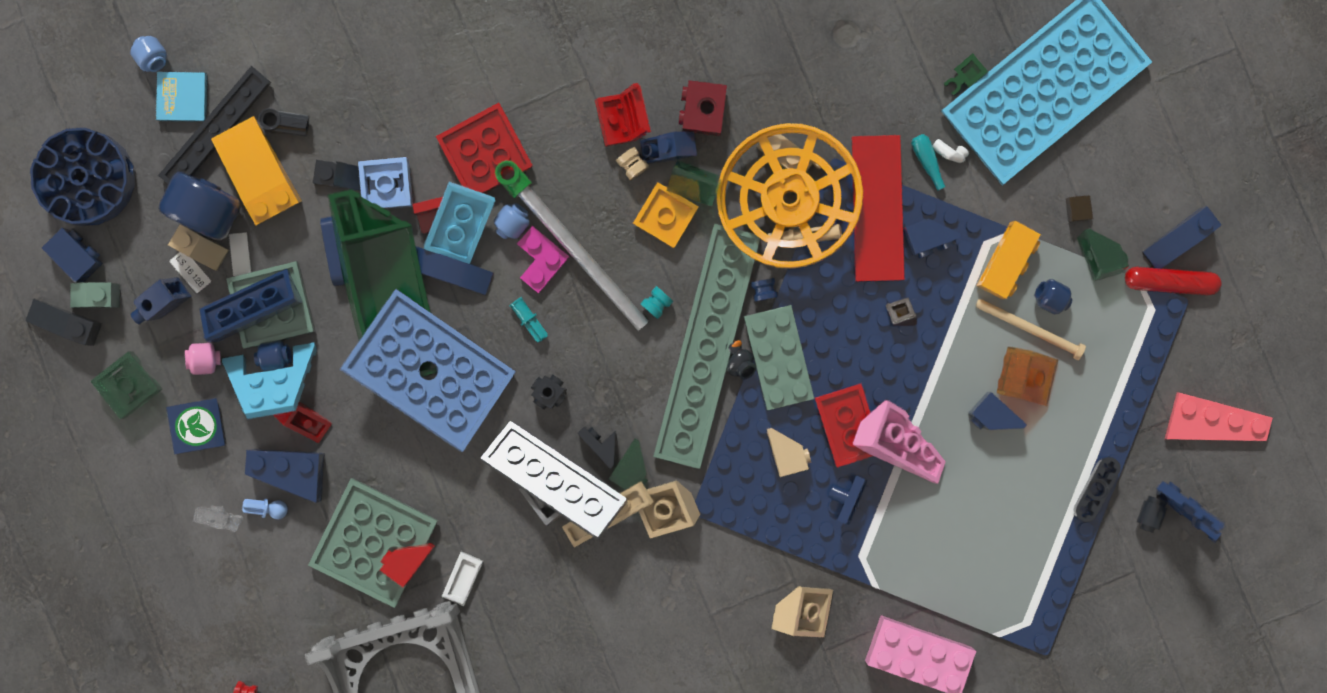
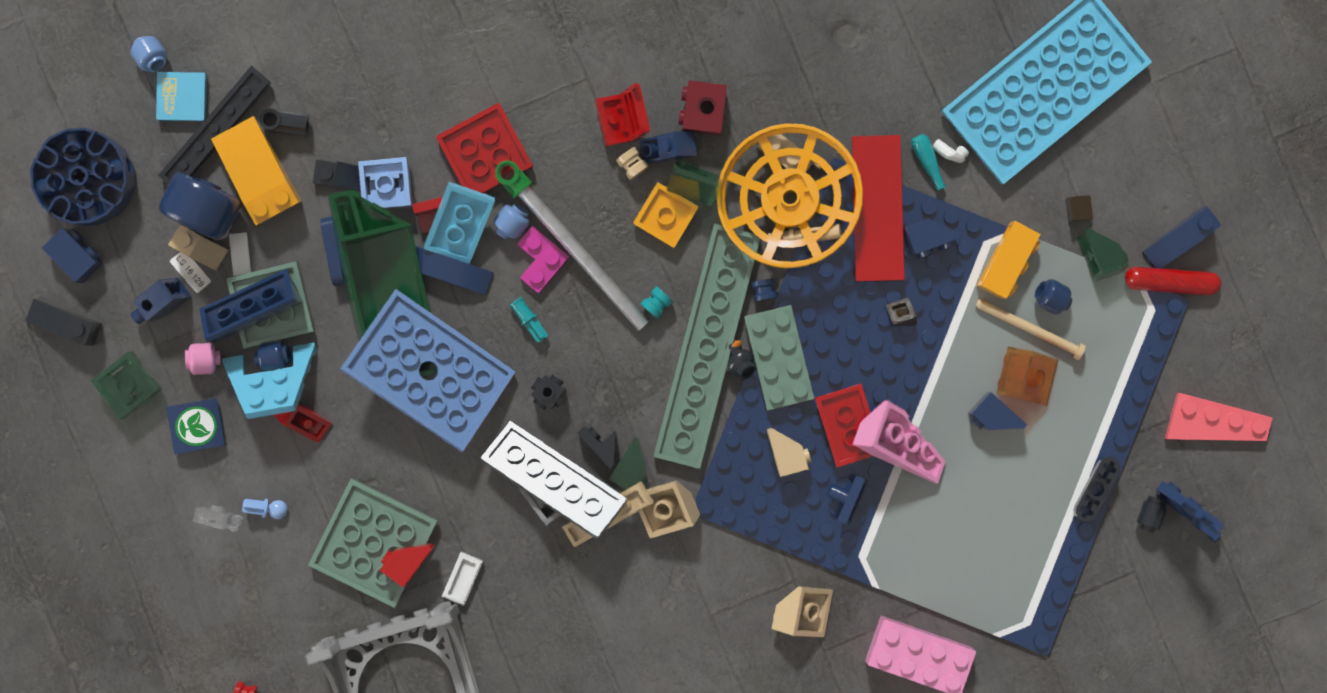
(95, 295): sand green slope -> none
(288, 470): dark blue wedge -> none
(968, 72): dark green plate -> none

